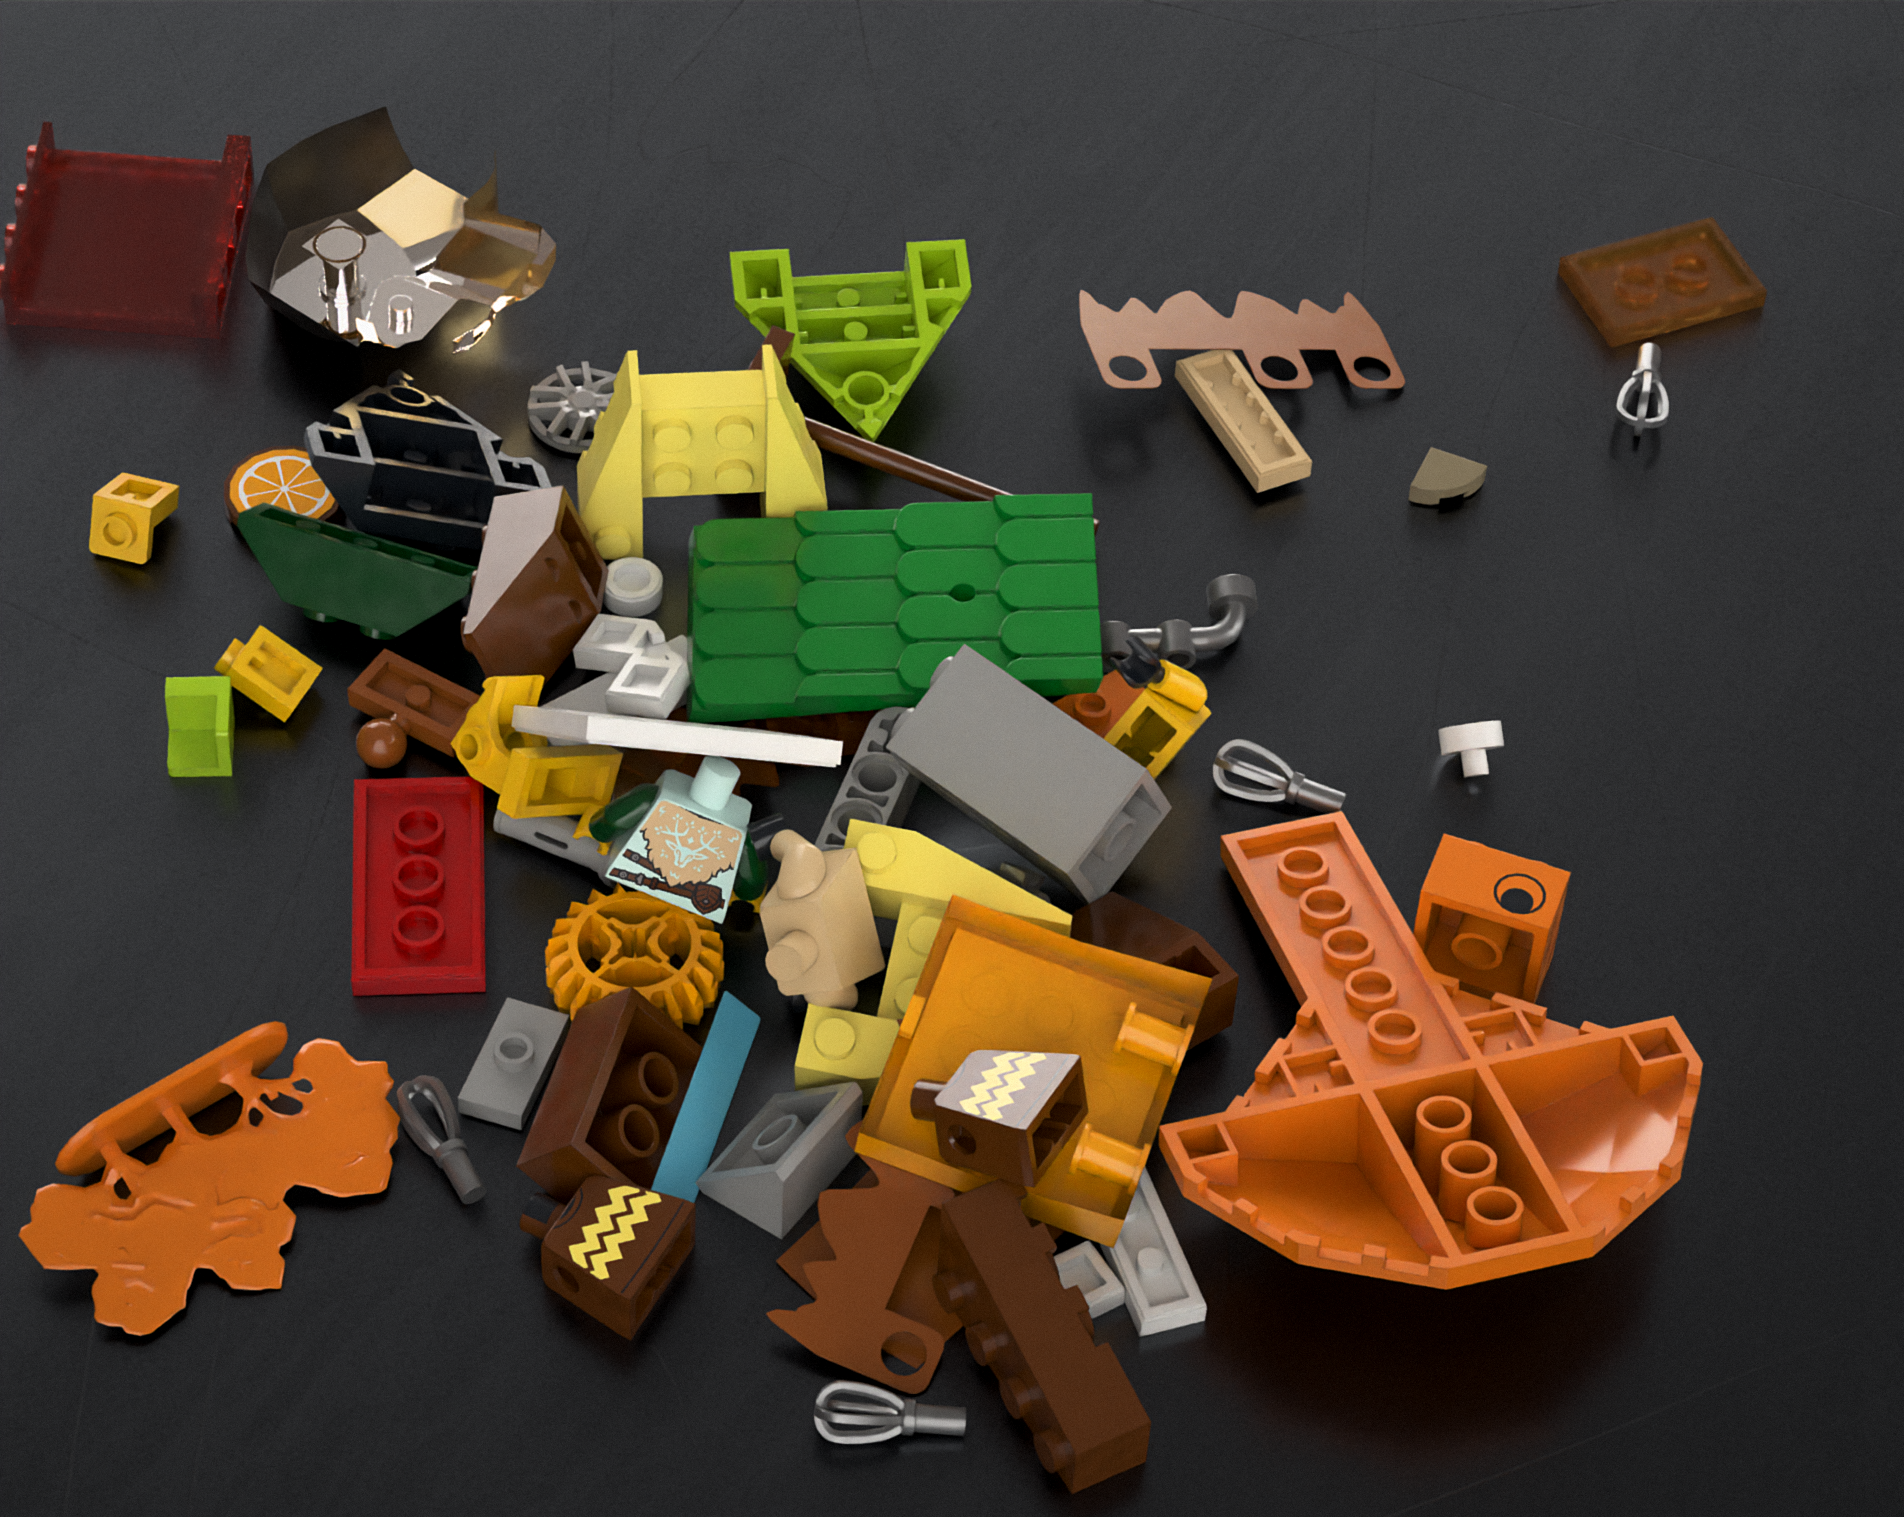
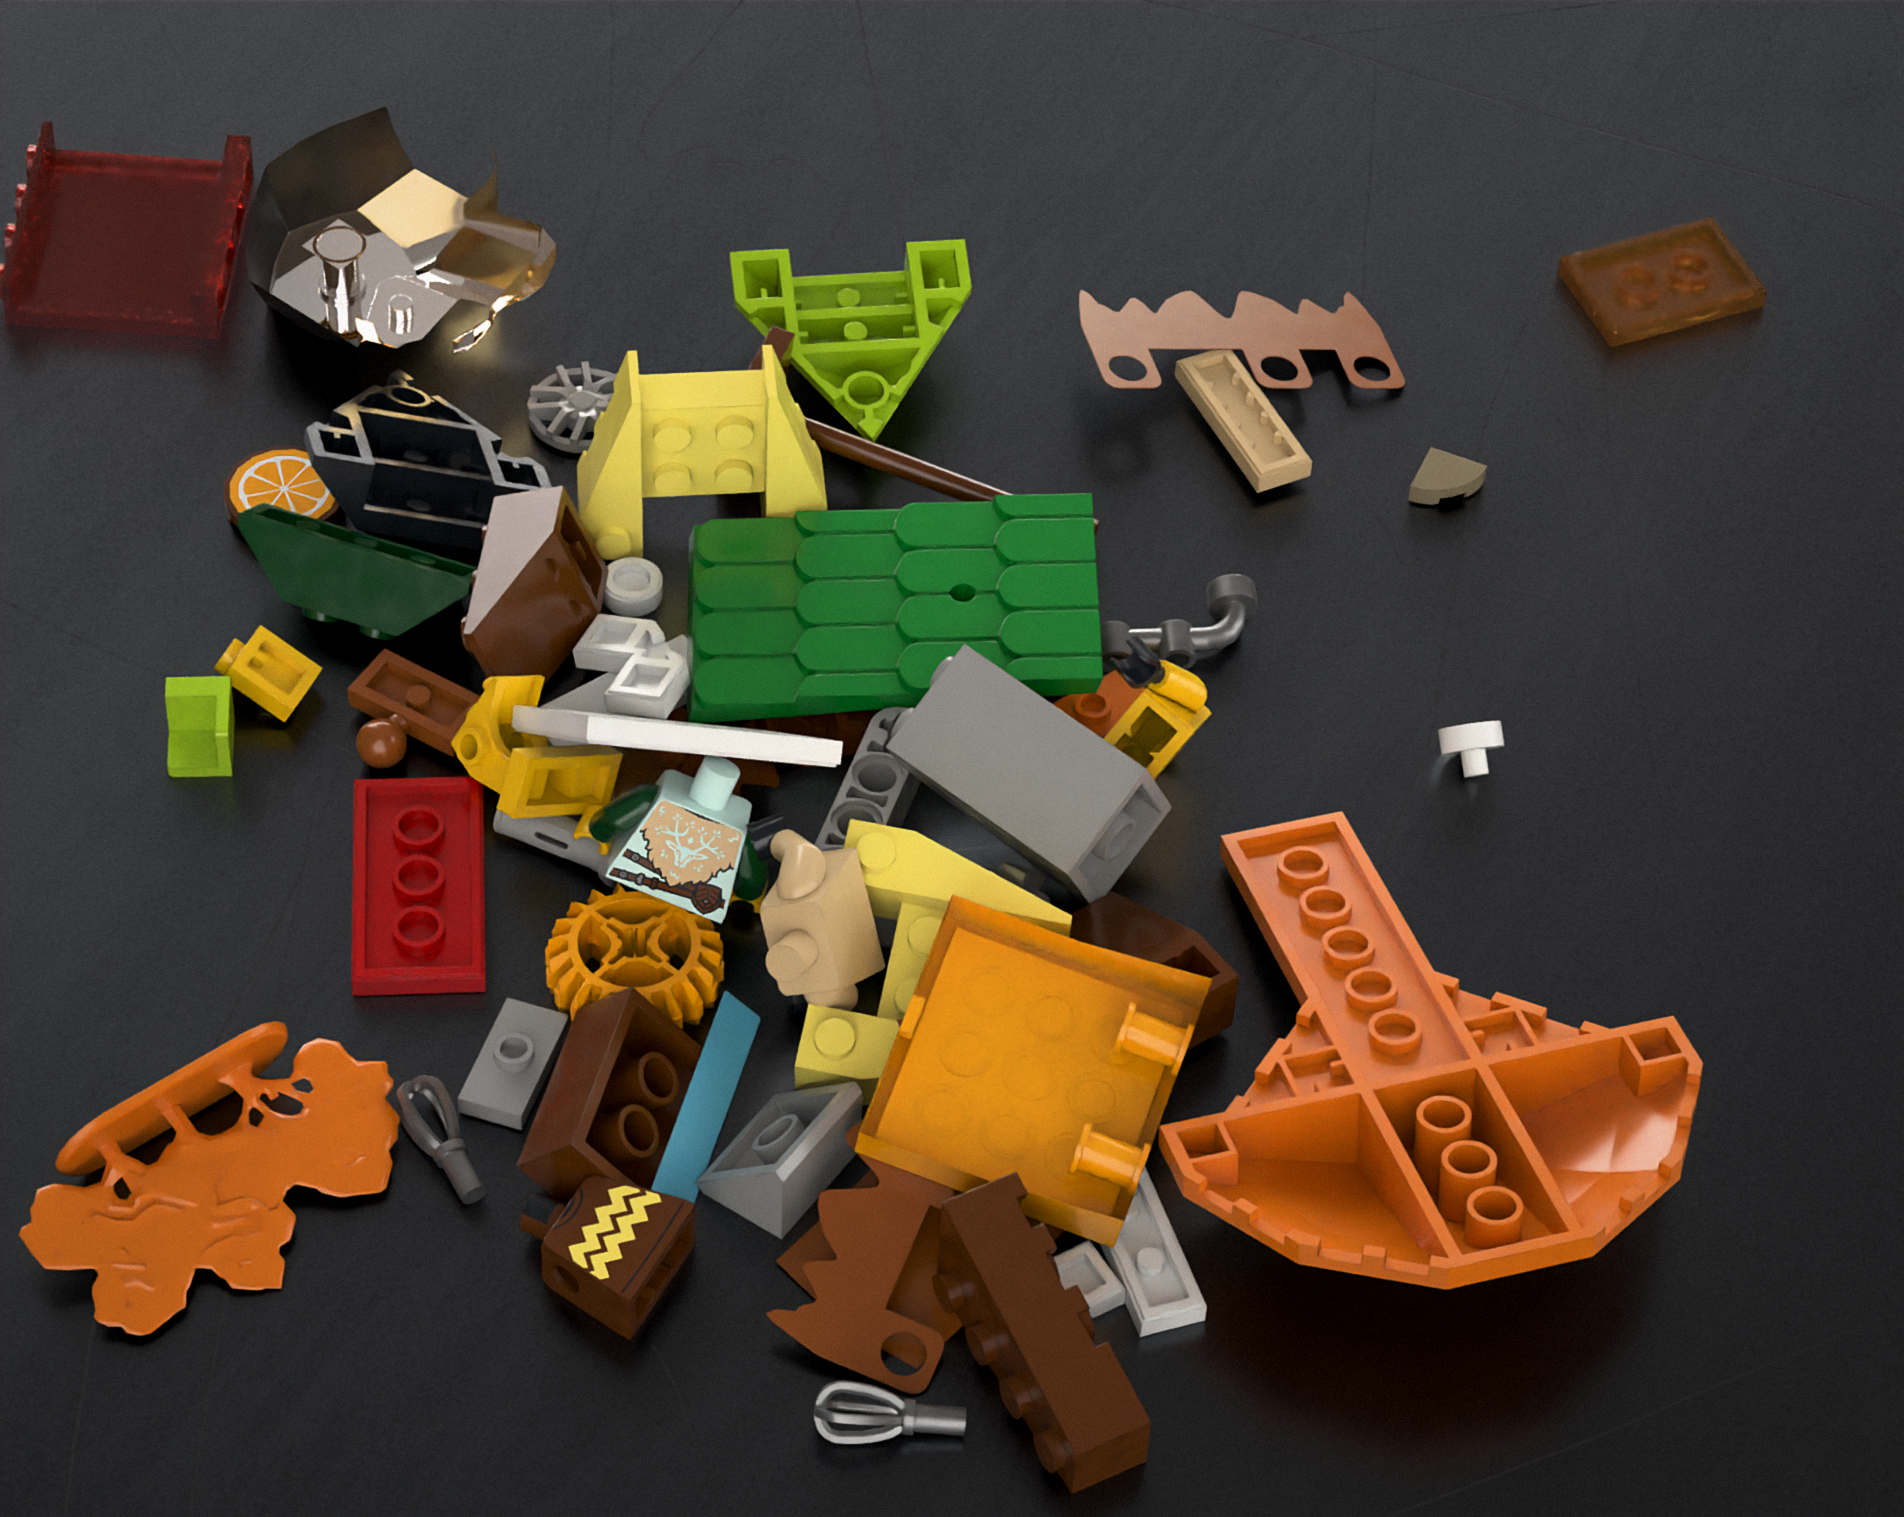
(126, 516): yellow bracket -> none
(1005, 1111): reddish brown torso -> none
(1291, 786): flat silver piece -> none
(1490, 918): orange brick -> none
(1645, 380): flat silver piece -> none

